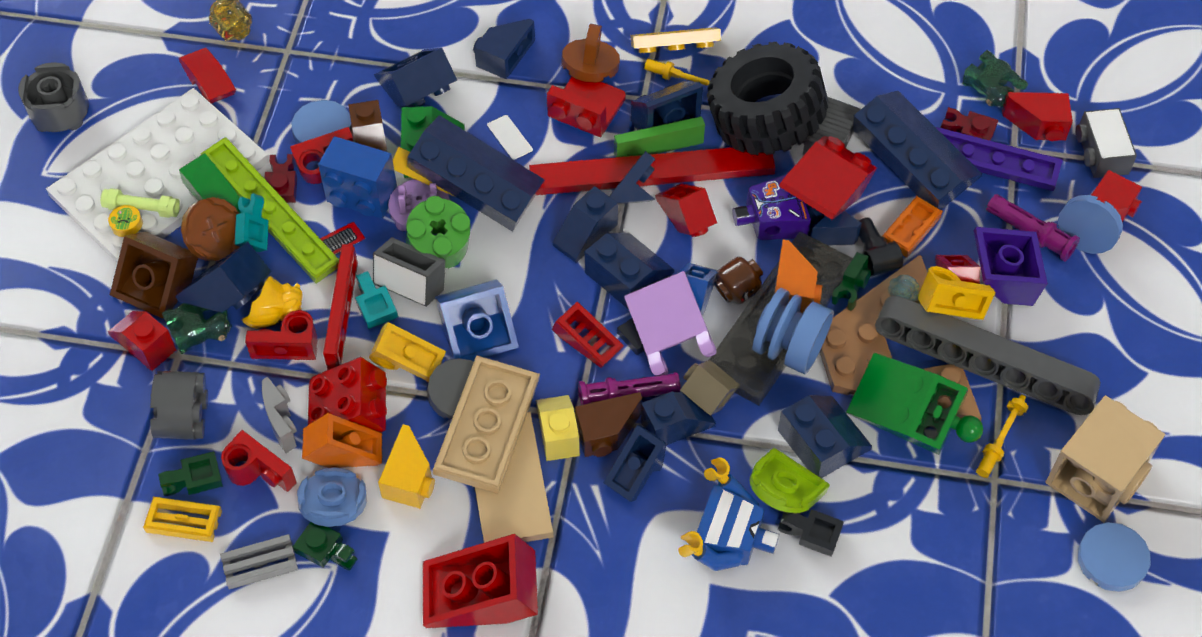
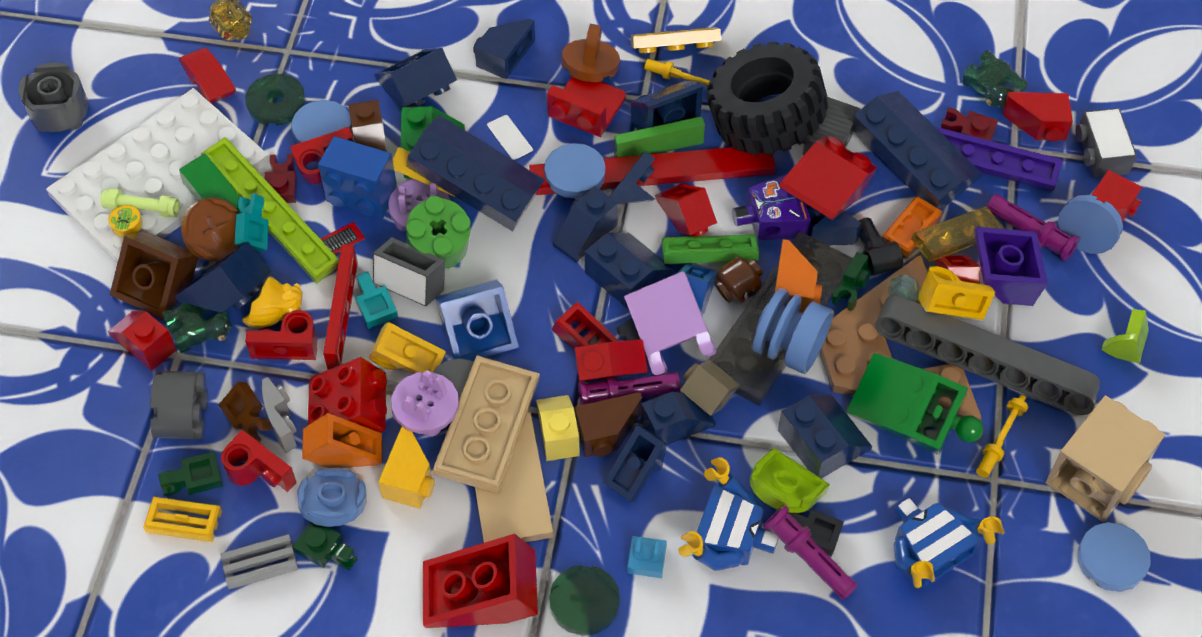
(242, 410): none -> reddish brown plate
(274, 86): none -> clear green tile
(417, 415): none -> lavender plate
(574, 170): none -> medium blue tile
(584, 600): none -> clear green tile
(610, 360): none -> red slope
(647, 557): none -> dark azure tile
(709, 248): none -> bright green tile
(798, 540): none -> magenta pin
(937, 540): none -> torso
(953, 234): none -> clear yellow tile
(1129, 345): none -> lime tile

